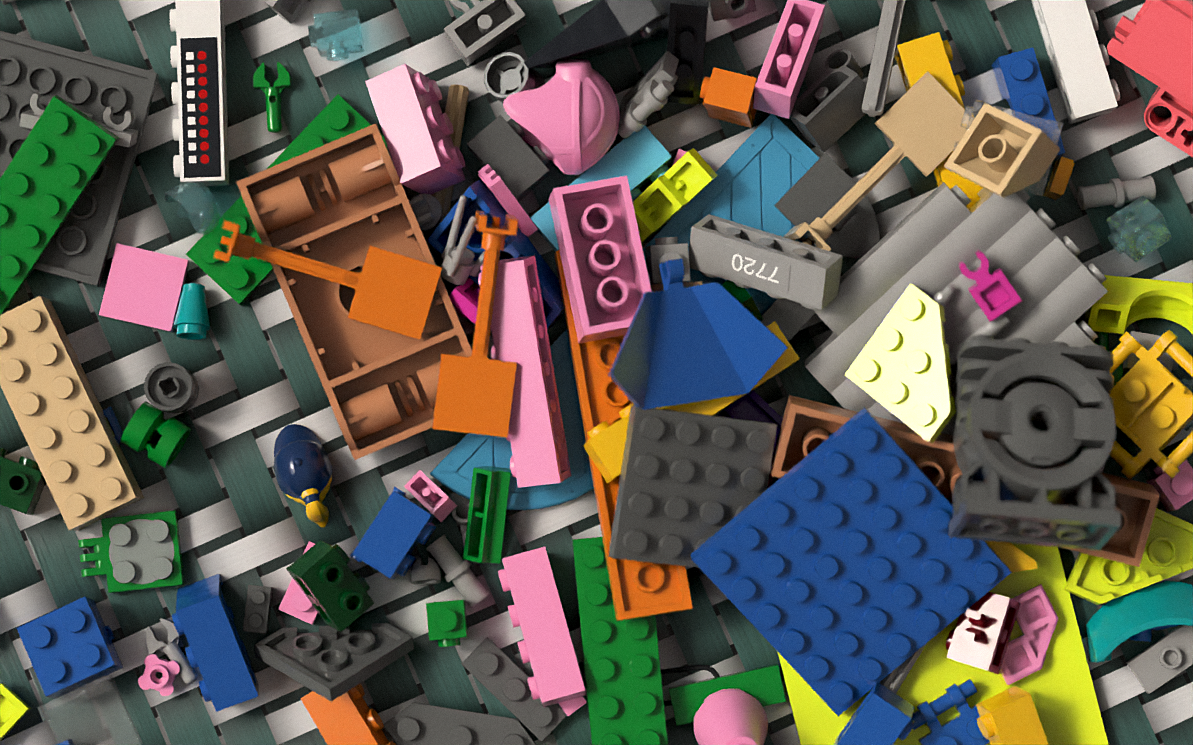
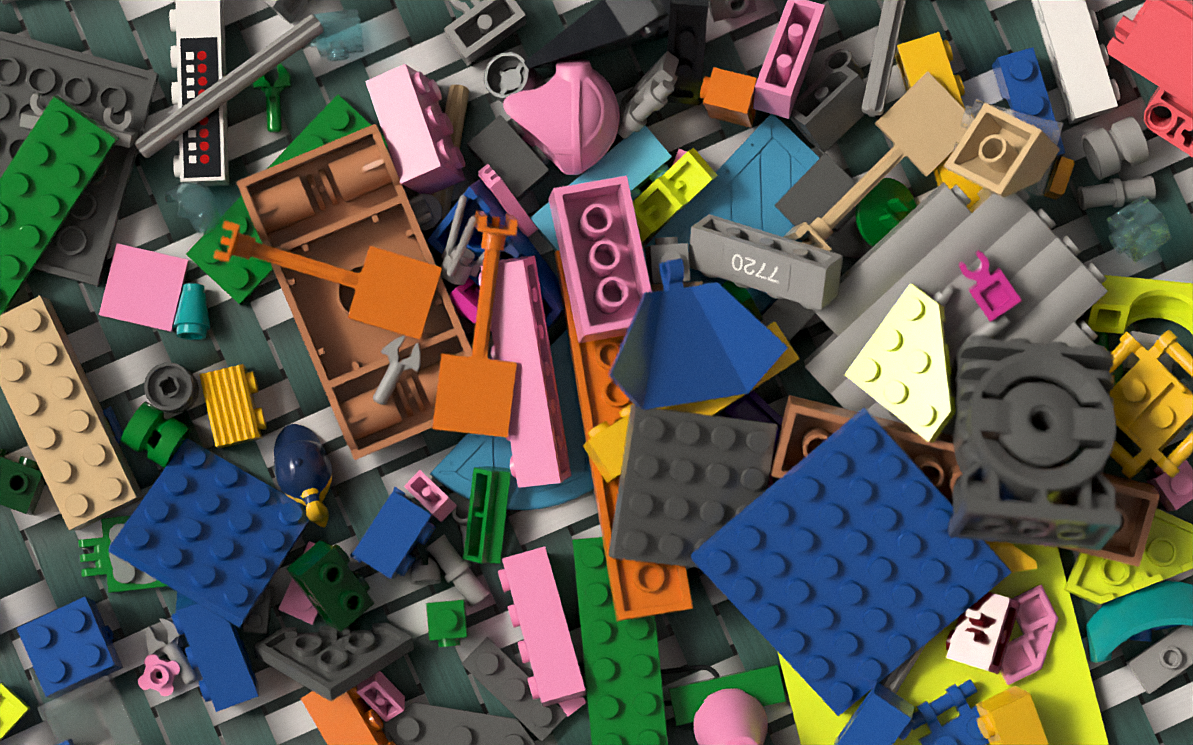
(211, 532): none -> blue plate
(229, 86): none -> light grey axle
(232, 405): none -> yellow brick
(382, 696): none -> bright pink piece
(396, 368): none -> light grey bar
(883, 209): none -> green piece
(1118, 147): none -> light grey wheel

